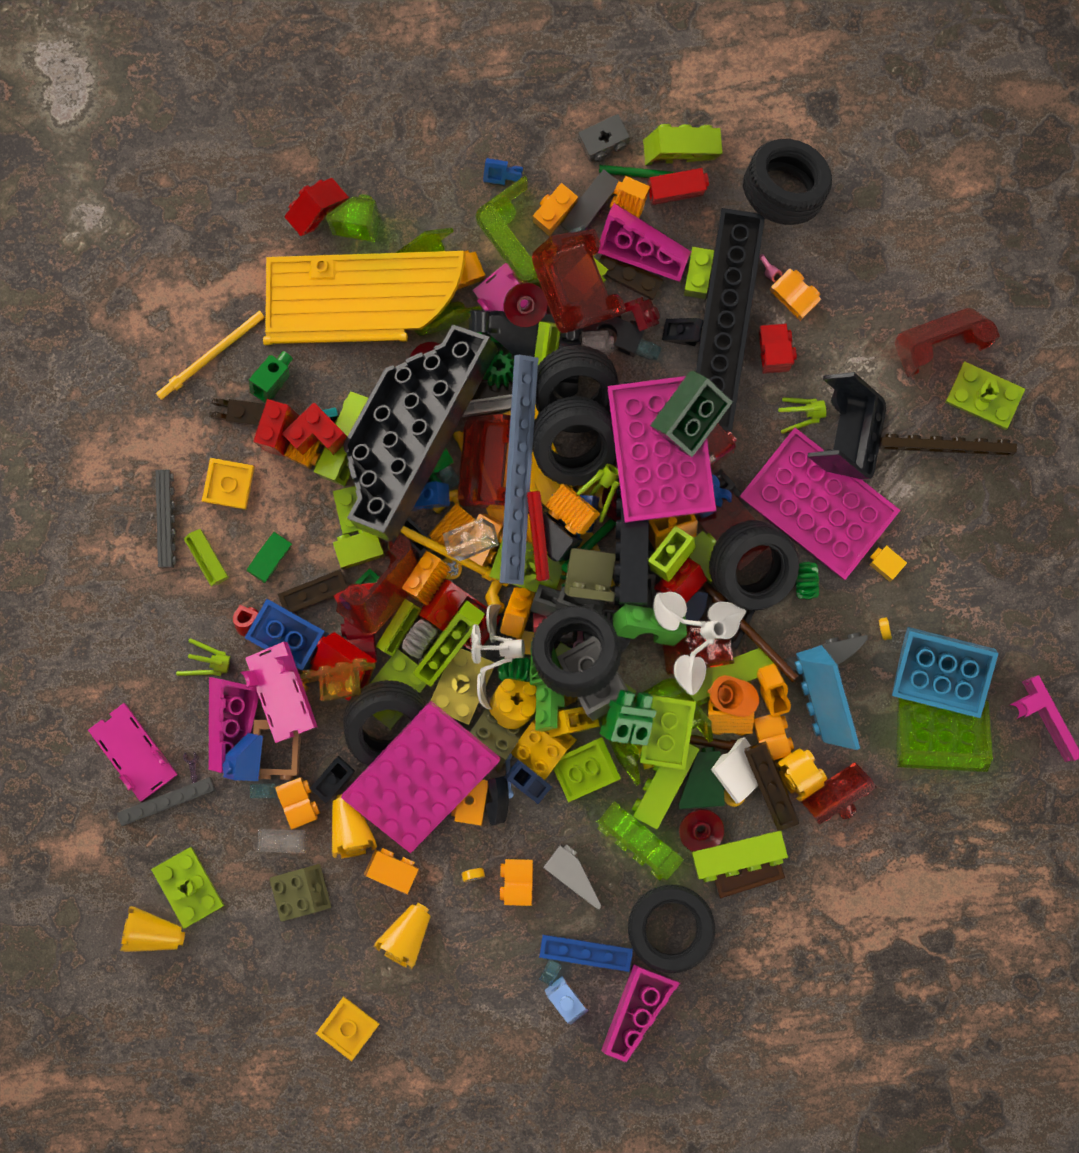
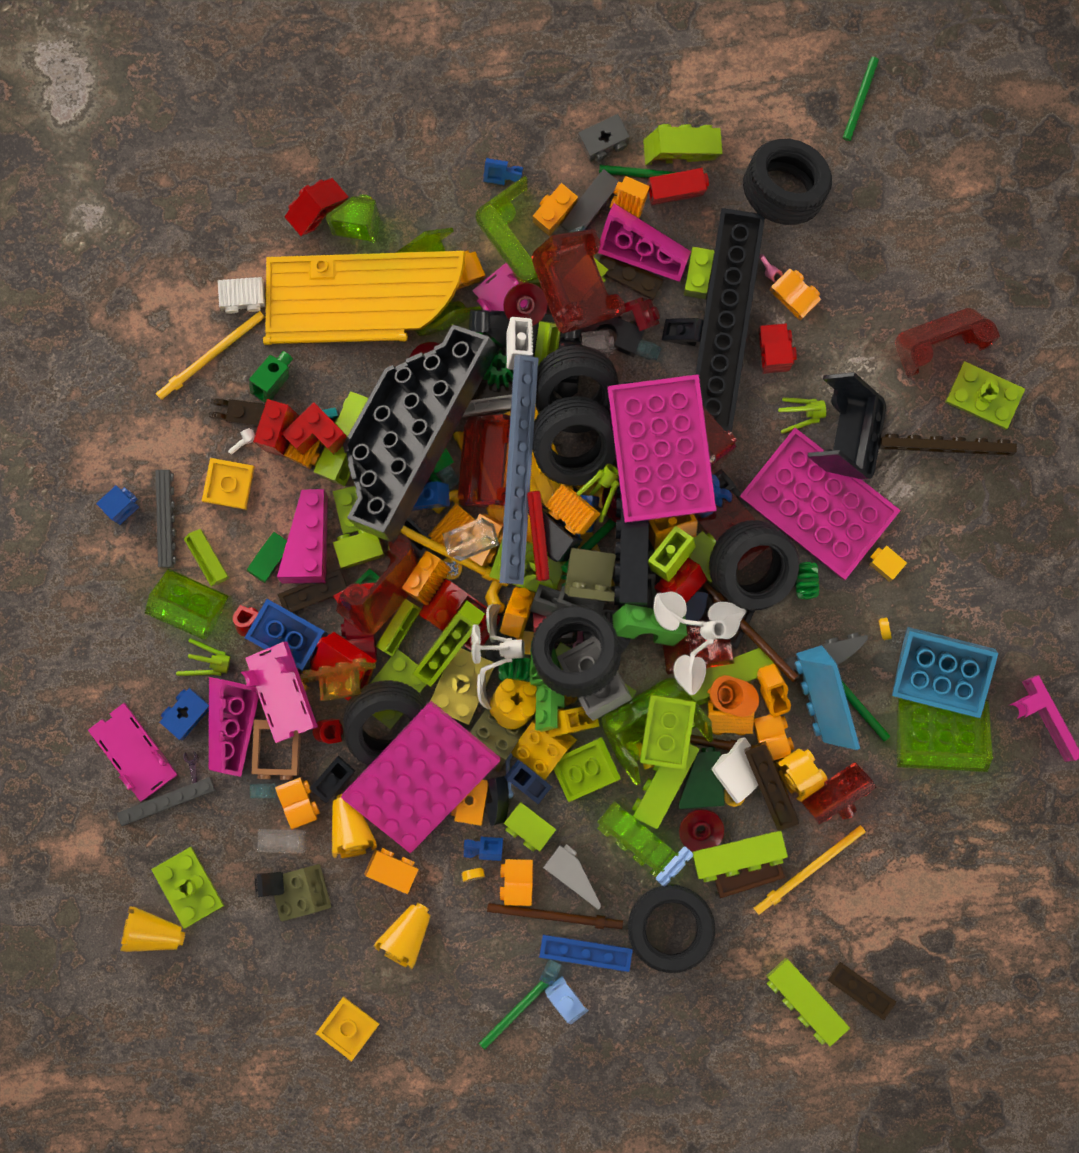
(118, 504): none -> blue brick
(182, 726): none -> blue brick
(186, 604): none -> clear neon green slope
(241, 294): none -> white brick
(244, 759): blue slope -> none
(248, 437): none -> white hand
(269, 884): none -> black slope
(306, 545): none -> dark pink wedge
(328, 731): none -> red plate
(419, 638): light grey gear -> none
(488, 848): none -> blue plate
(513, 1014): none -> green bar
(519, 339): none -> white brick
(530, 827): none -> lime brick
(598, 921): none -> reddish brown bar
(629, 720): green hips -> none
(637, 1009): dark pink wedge -> none
(674, 866): none -> light blue axle
(691, 413): dark green slope -> none
(774, 897): none -> yellow bar
(808, 1002): none -> lime brick
(860, 98): none -> green bar
(861, 990): none -> dark brown plate
(866, 715): none -> green bar

